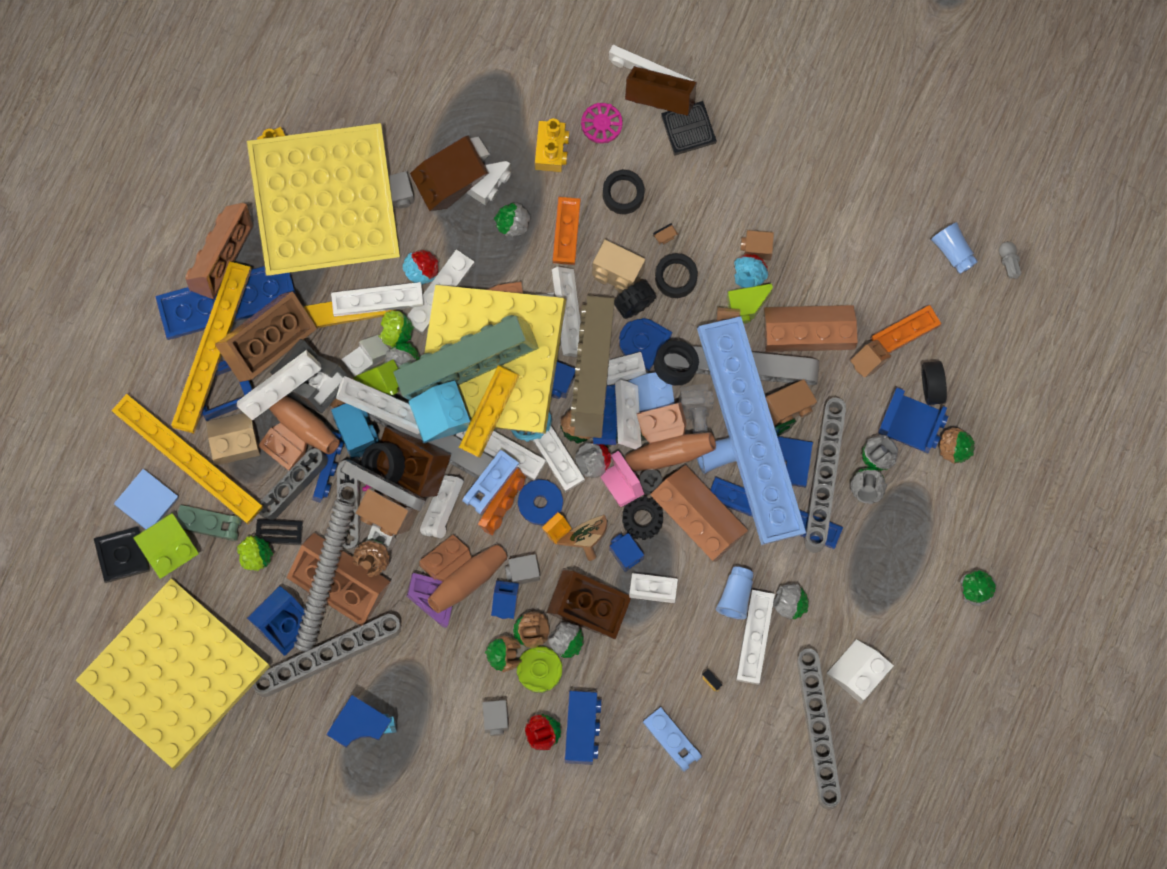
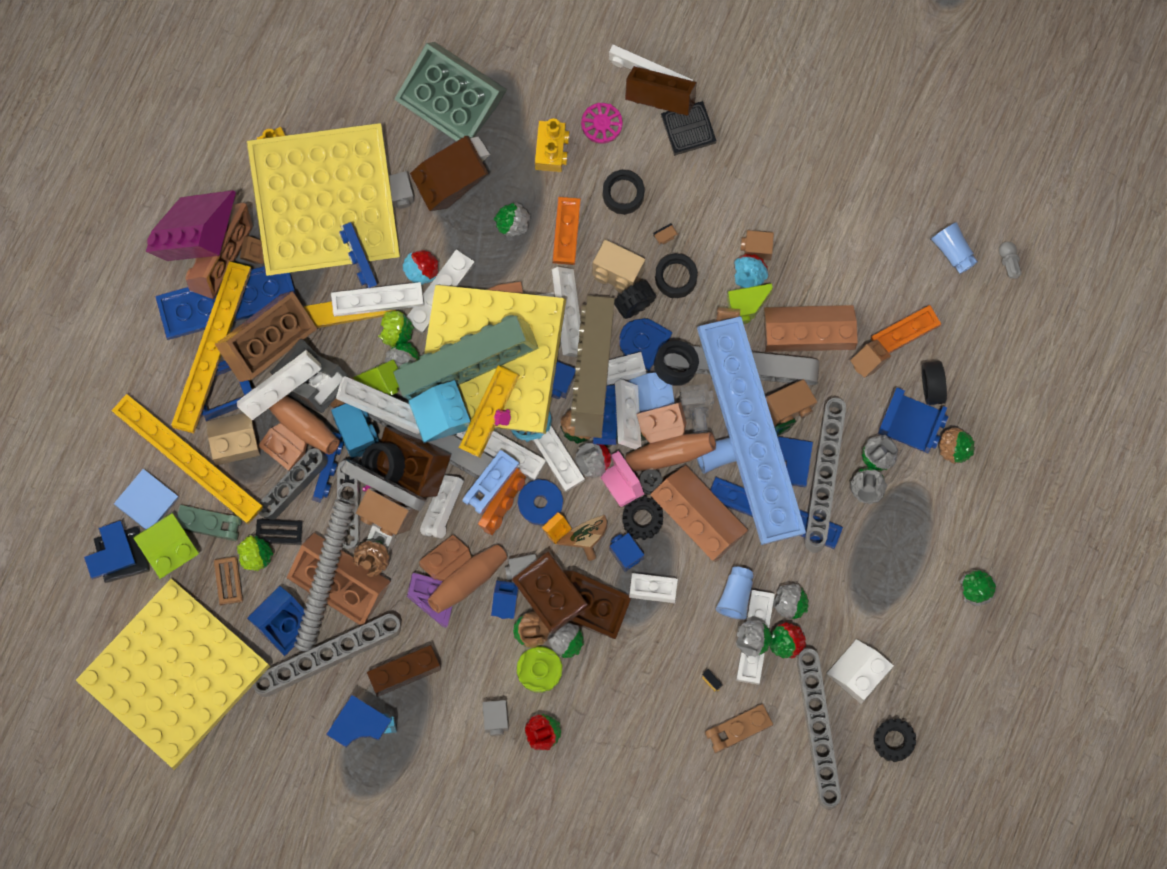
(115, 556): none -> blue tile
(192, 227): none -> magenta slope
(230, 600): none -> medium nougat tile
(252, 250): none -> medium nougat plate
(357, 255): none -> blue plate
(366, 356): white slope -> none
(403, 671): none -> reddish brown brick
(449, 92): none -> sand green slope
(488, 187): white slope -> none
(501, 653): piece -> none
(502, 417): none -> dark pink piece
(550, 592): none -> reddish brown tile
(582, 728): blue brick -> none
(671, 739): light blue plate -> none
(739, 728): none -> medium nougat plate
(753, 638): none -> light grey piece
(787, 641): none -> piece
(909, 738): none -> black tyre

